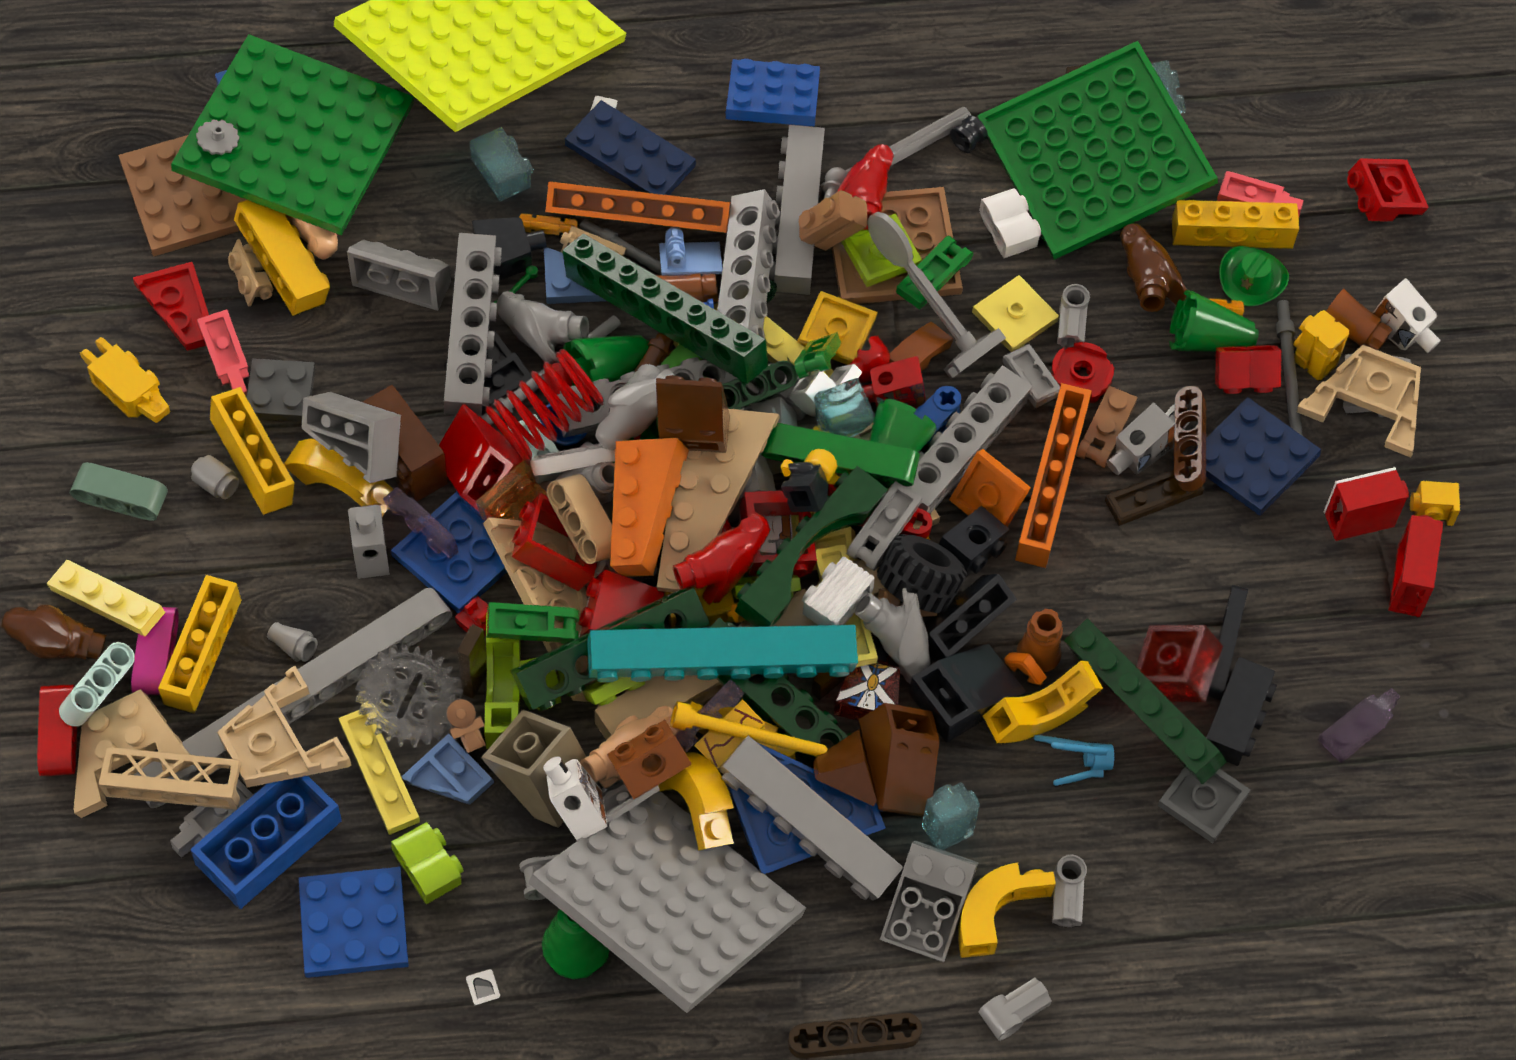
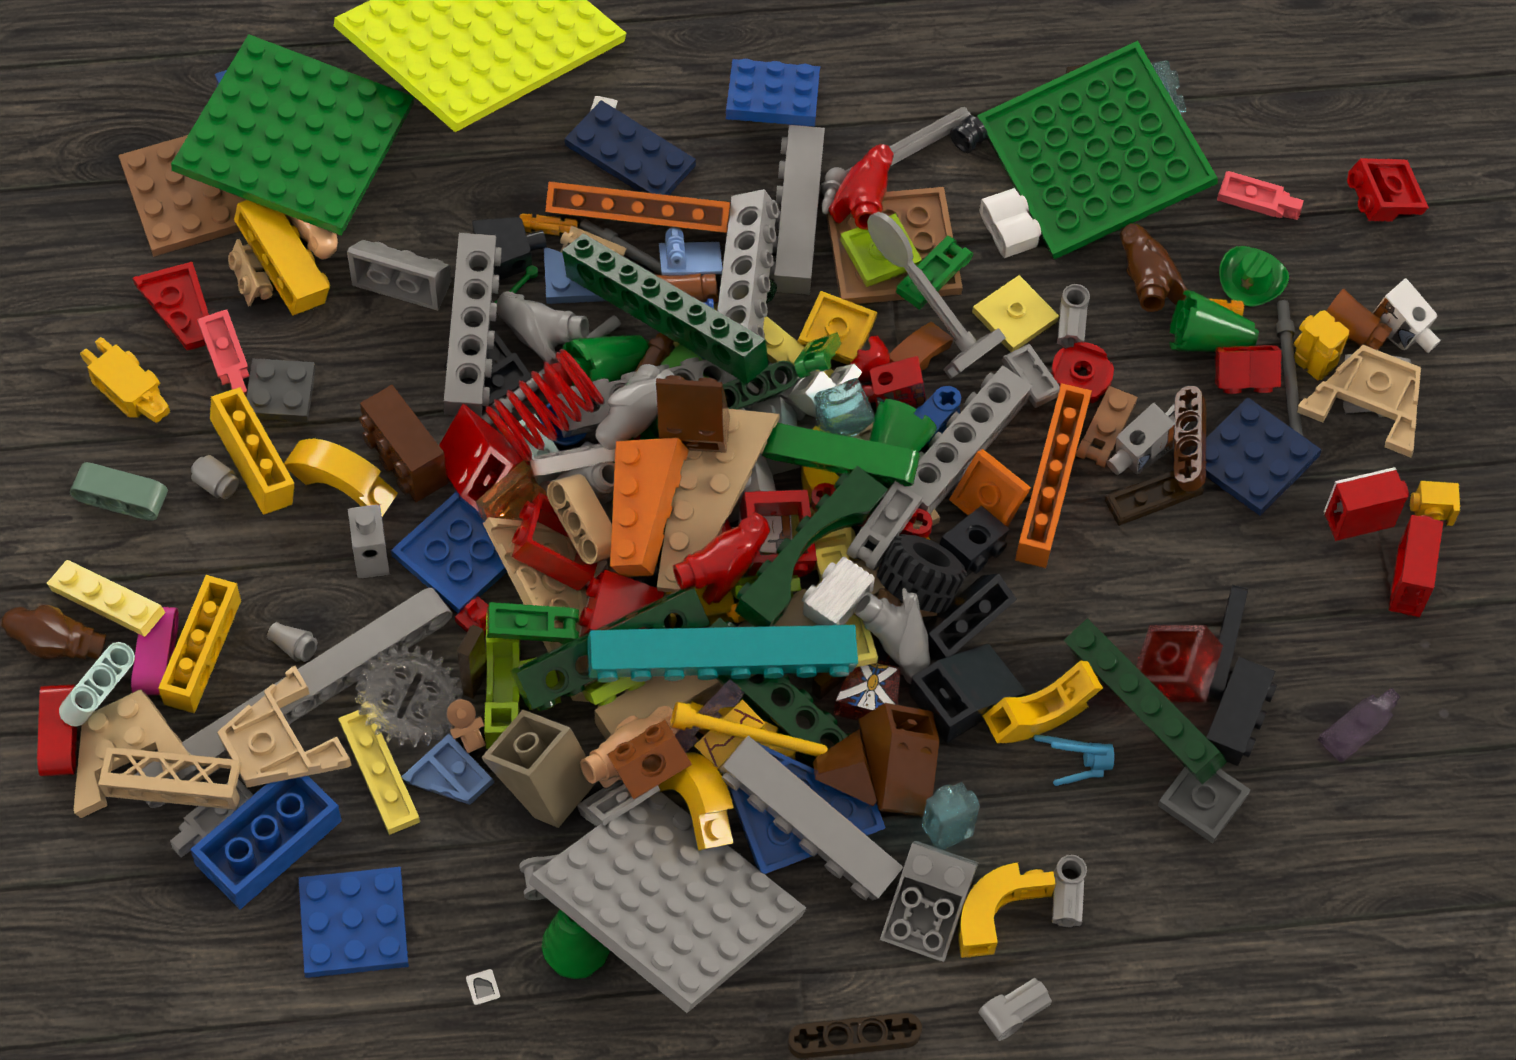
(217, 137): light grey piece -> none
(356, 431): light grey wedge -> none
(420, 520): clear purple hinge -> none
(427, 862): lime brick -> none
(501, 164): clear light blue brick -> none
(575, 797): white torso -> none
(808, 481): black piece -> none
(833, 220): medium nougat brick -> none
(1027, 665): orange tile -> none
(1043, 639): dark orange plant -> none
(1235, 224): yellow brick -> none

